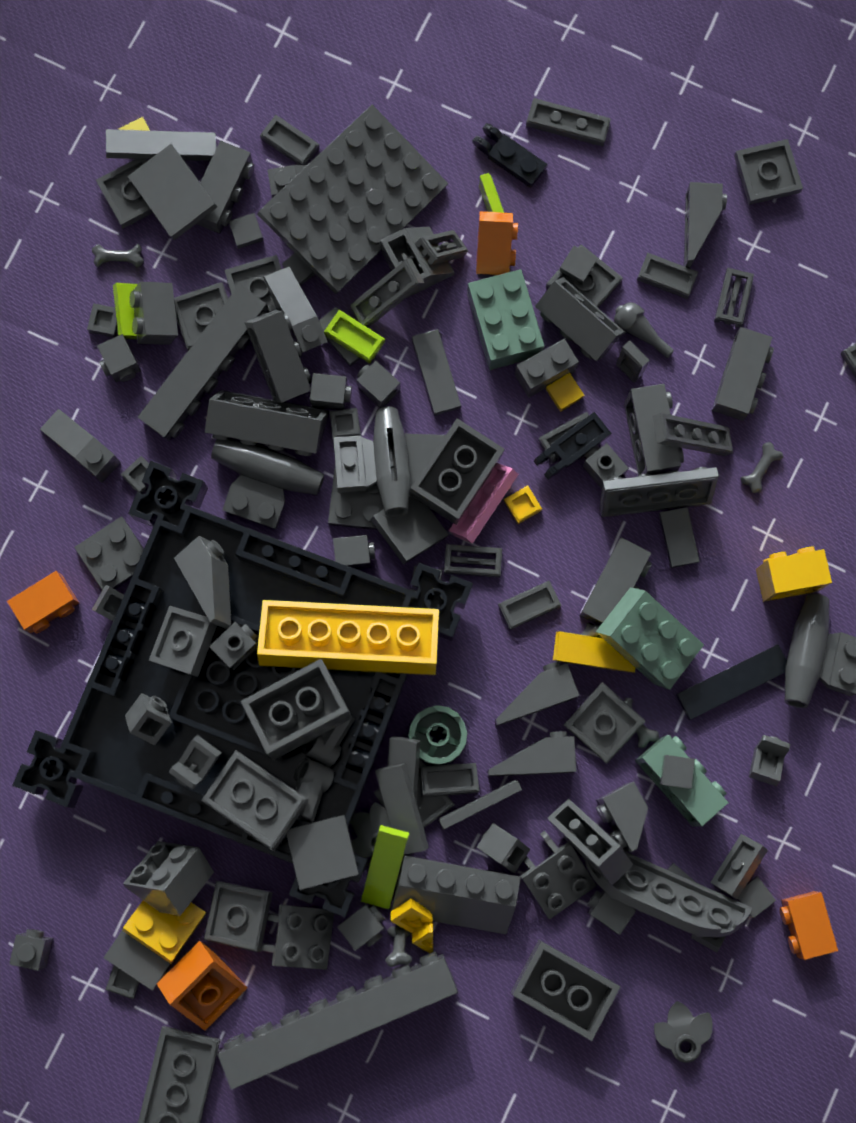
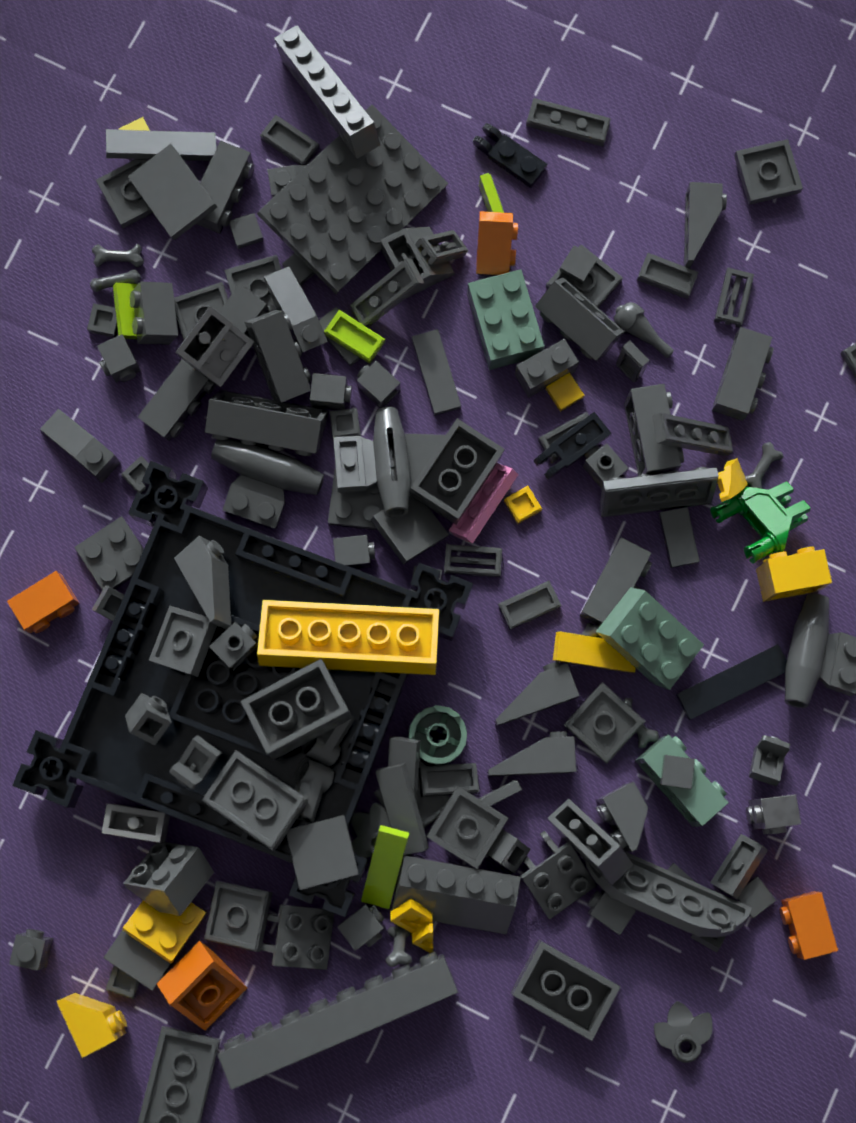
(91, 1022): none -> yellow slope
(98, 284): none -> dark grey piece
(135, 823): none -> light grey brick
(214, 346): none -> flat silver brick
(327, 92): none -> brick
(467, 827): none -> dark grey plate
(731, 480): none -> yellow slope
(766, 515): none -> green connector
(773, 813): none -> flat silver brick

